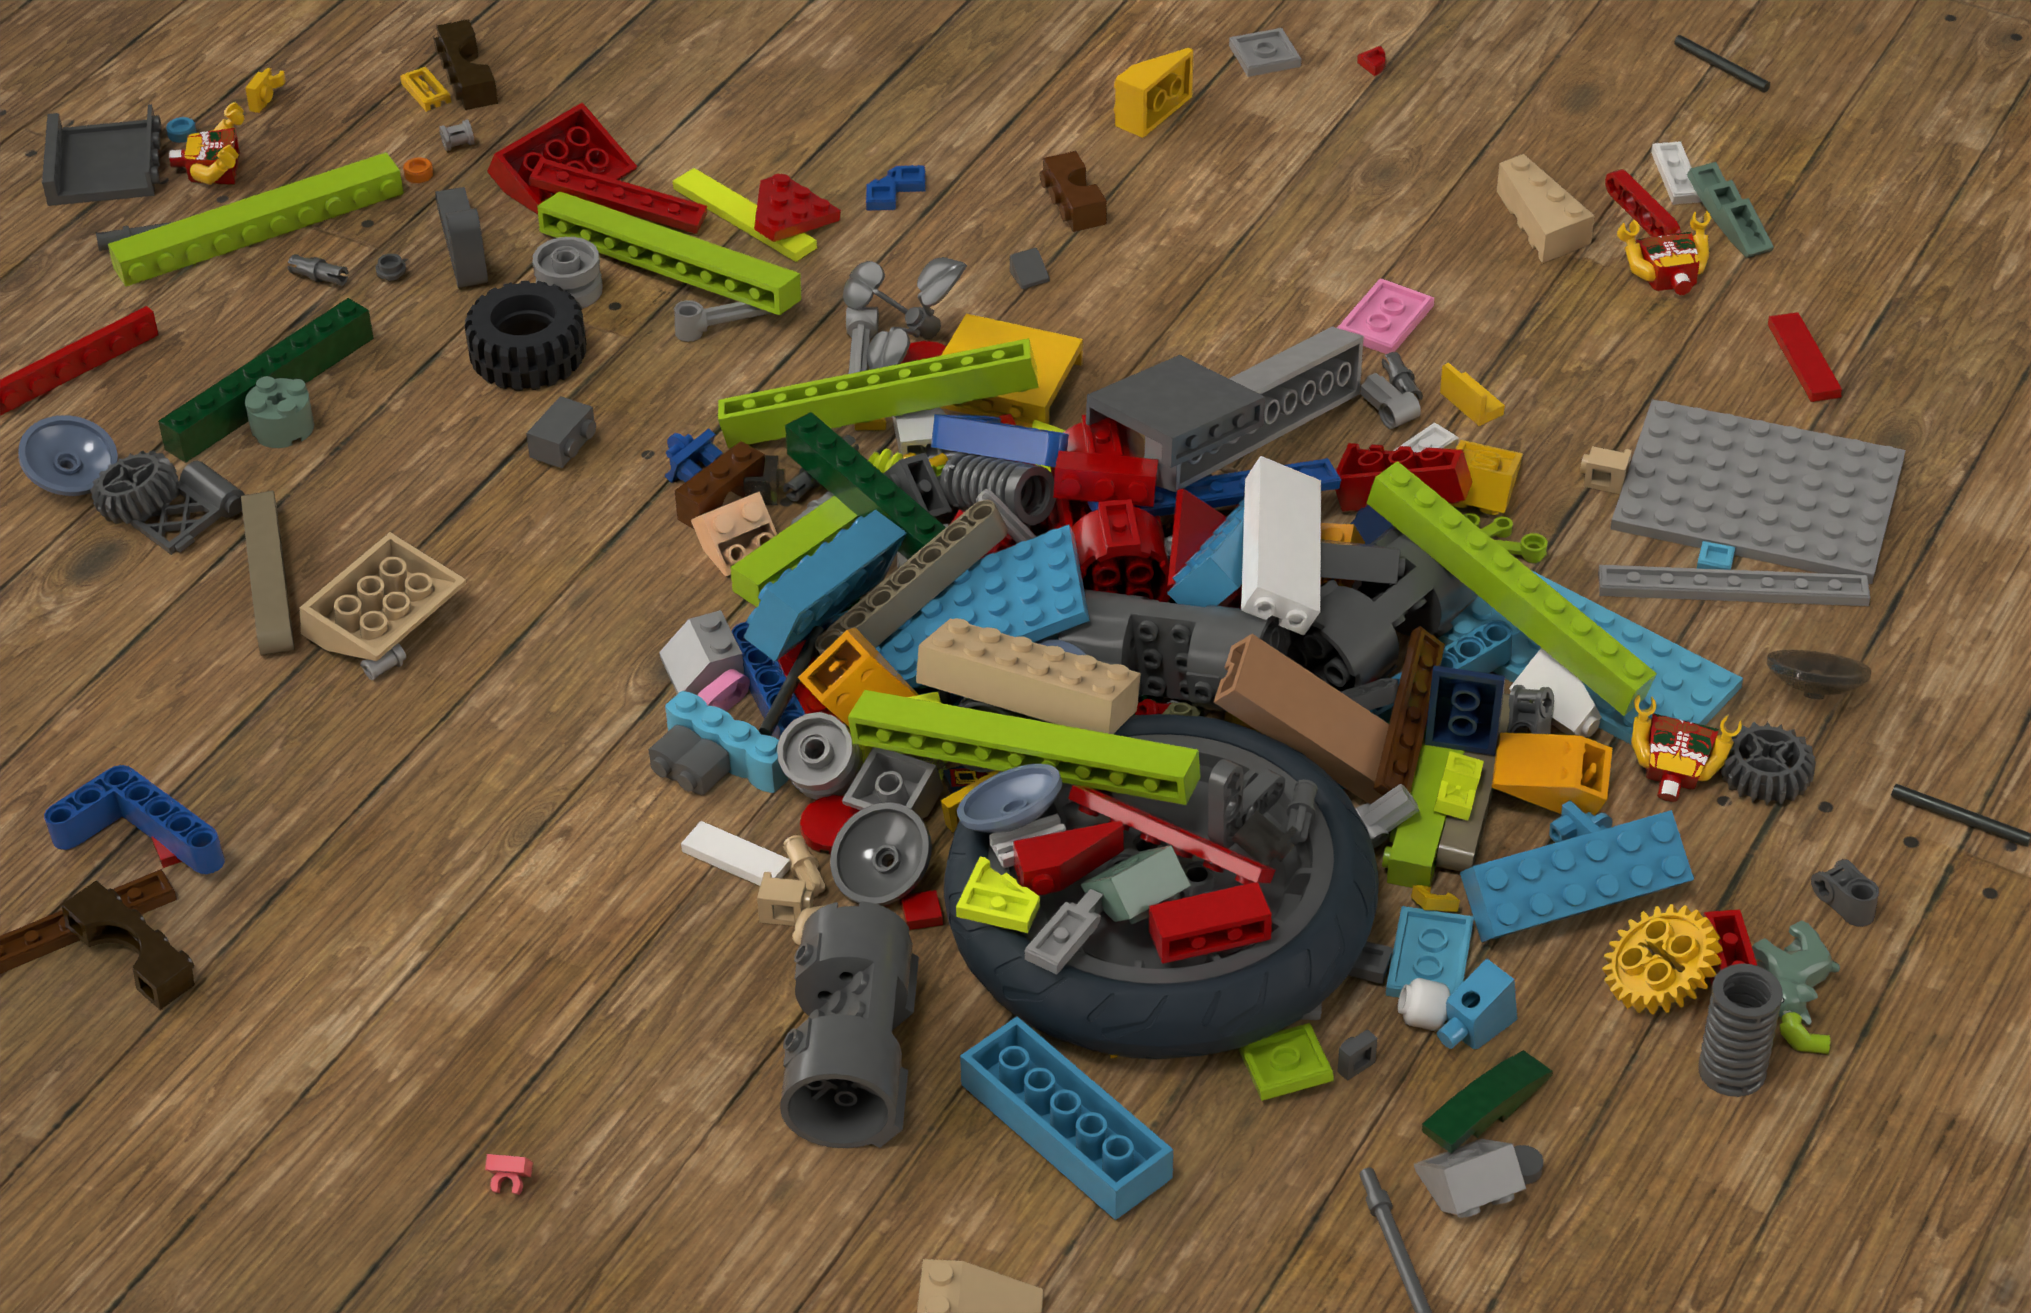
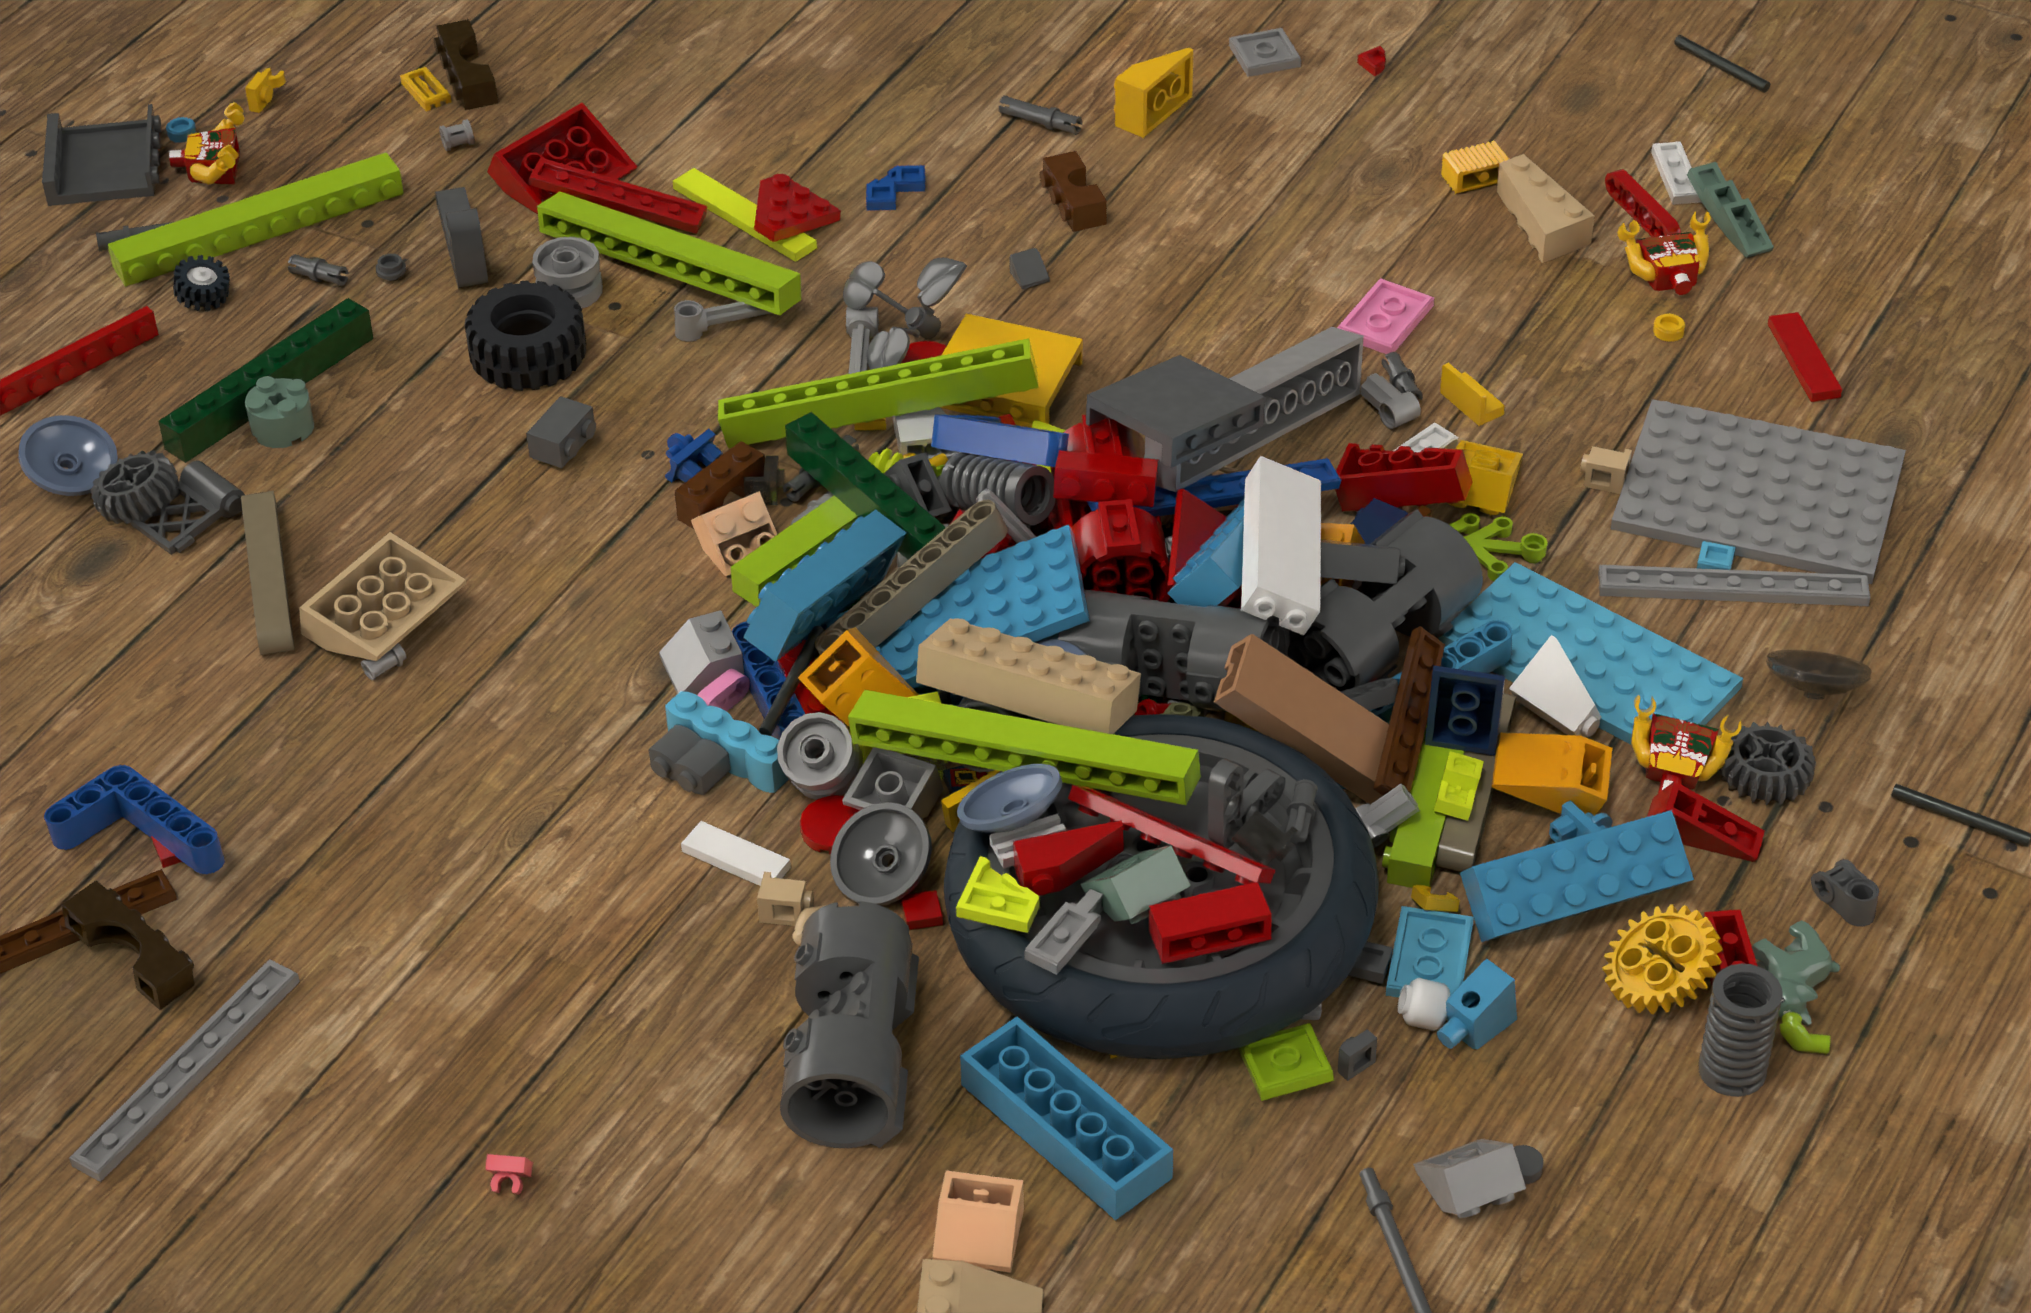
(183, 1071): none -> light grey tile
(201, 283): none -> black wheel
(418, 170): orange tile -> none
(804, 864): tan axle -> none
(978, 1220): none -> light nougat slope
(1051, 118): none -> dark grey pin
(1472, 166): none -> yellow brick
(1485, 1100): dark green slope -> none
(1511, 588): lime brick -> none
(1529, 715): dark grey piece -> none
(1669, 327): none -> yellow tile
(1708, 825): none -> red slope

